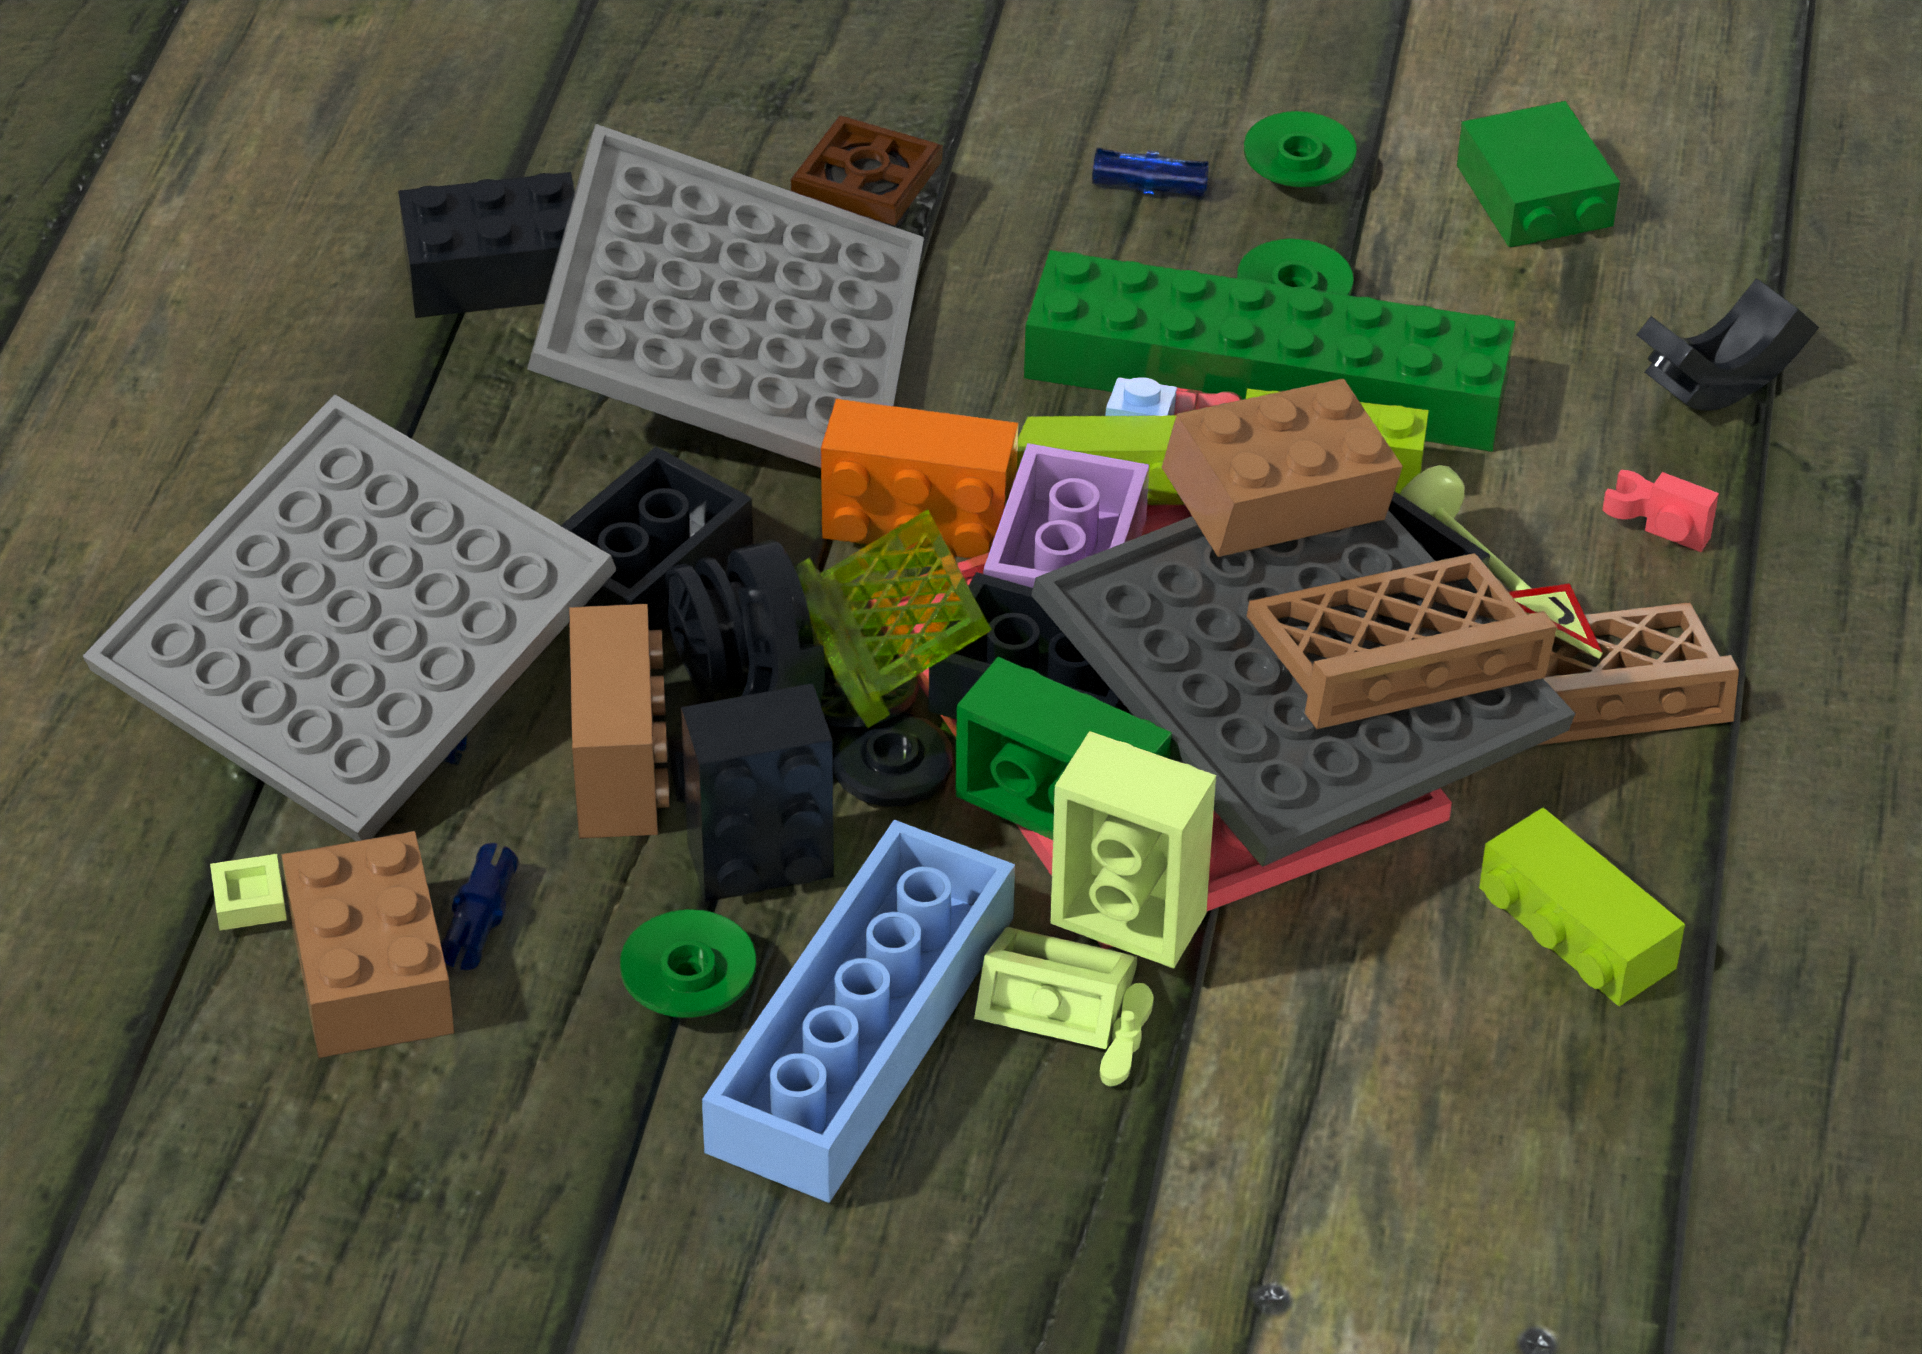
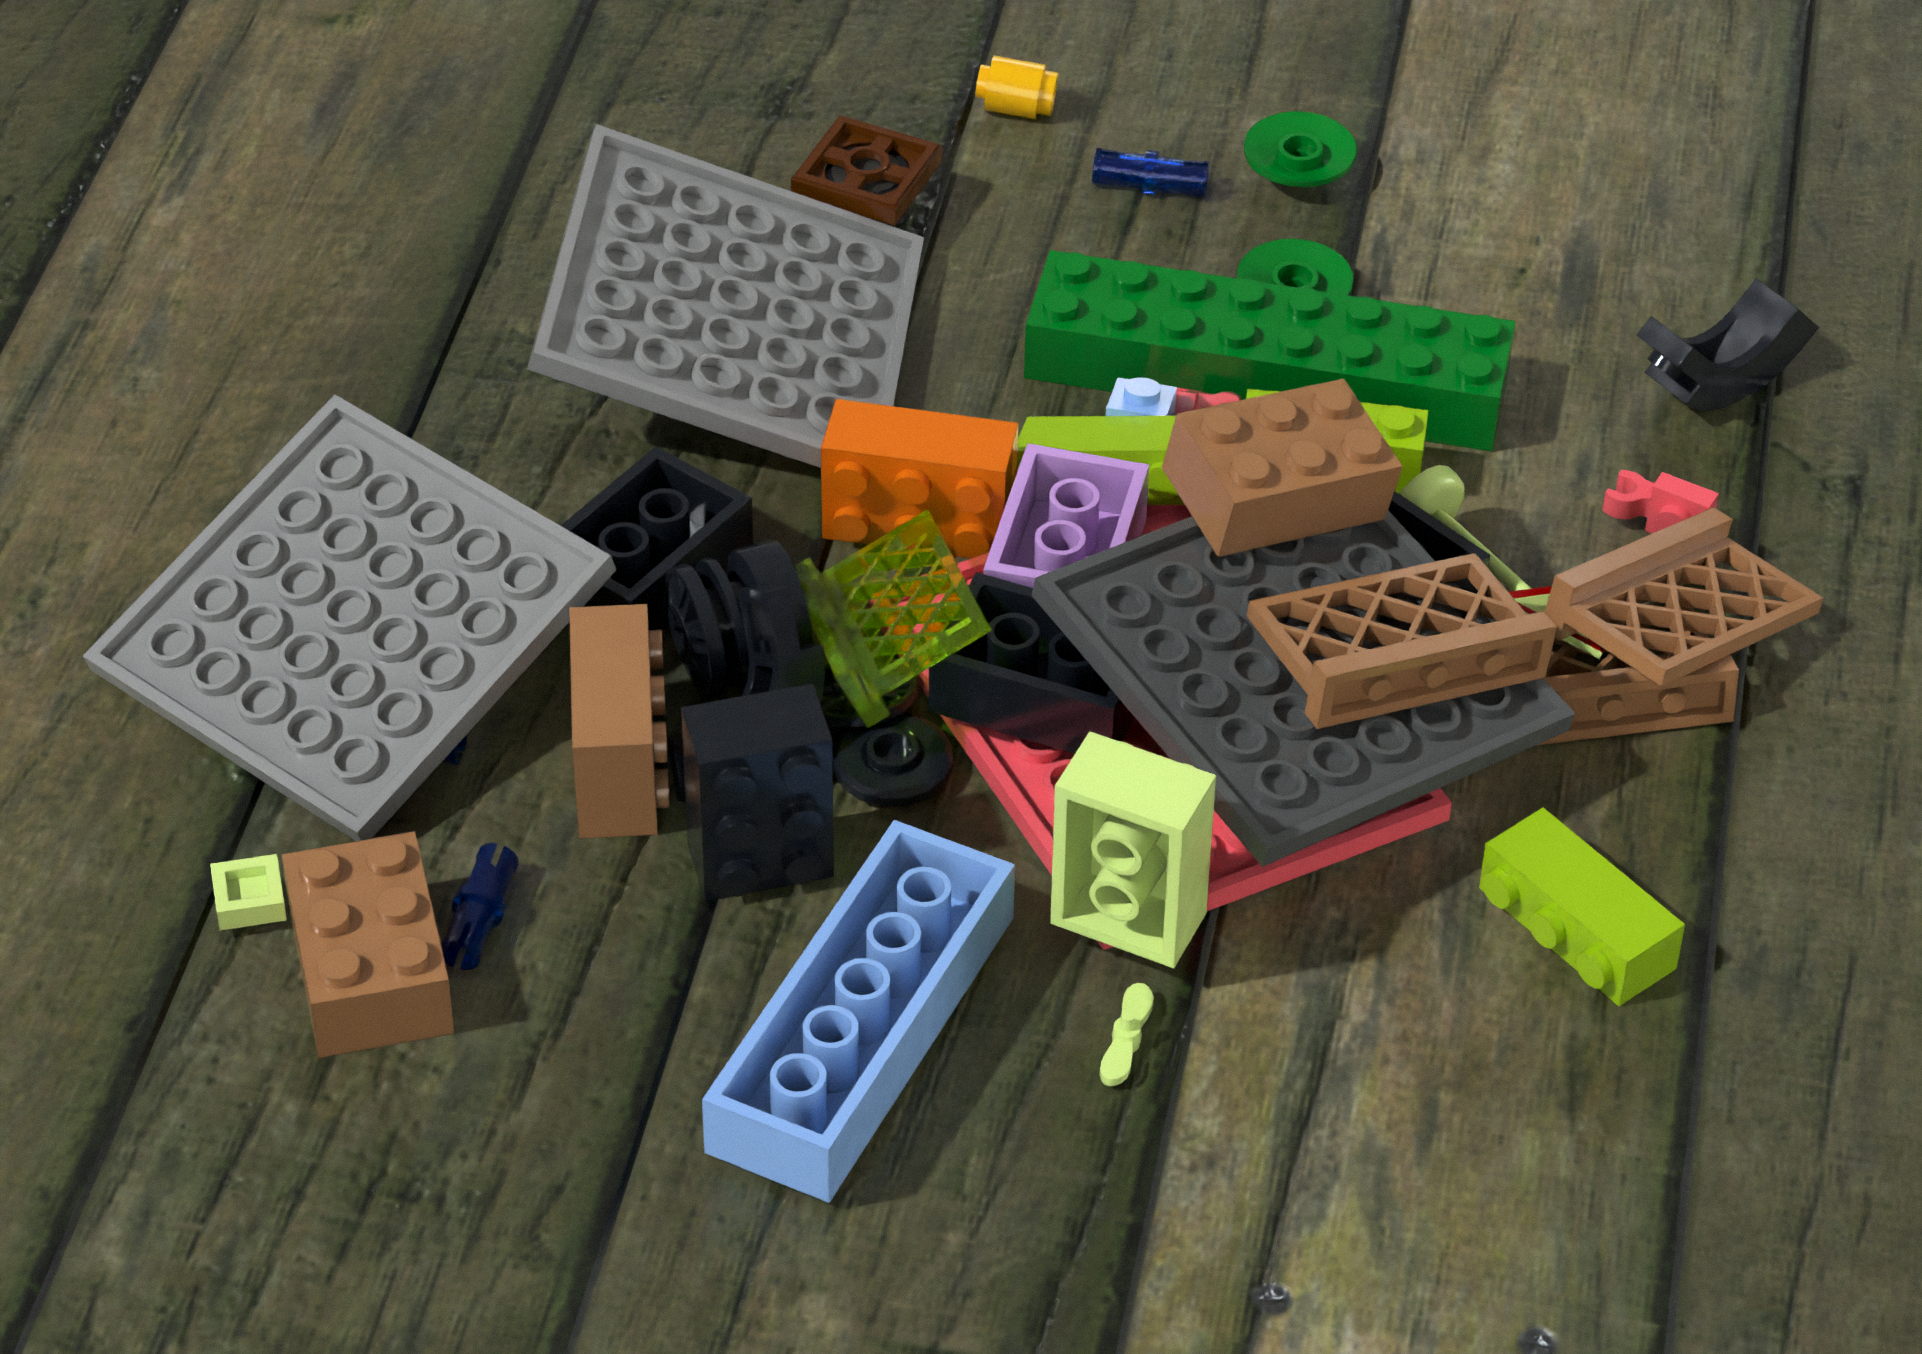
(484, 242): black brick -> none
(688, 963): green dish -> none
(1017, 87): none -> yellow brick
(1021, 735): green brick -> none
(1054, 987): yellowish green tile -> none
(1537, 174): green brick -> none
(1656, 571): none -> medium nougat fence

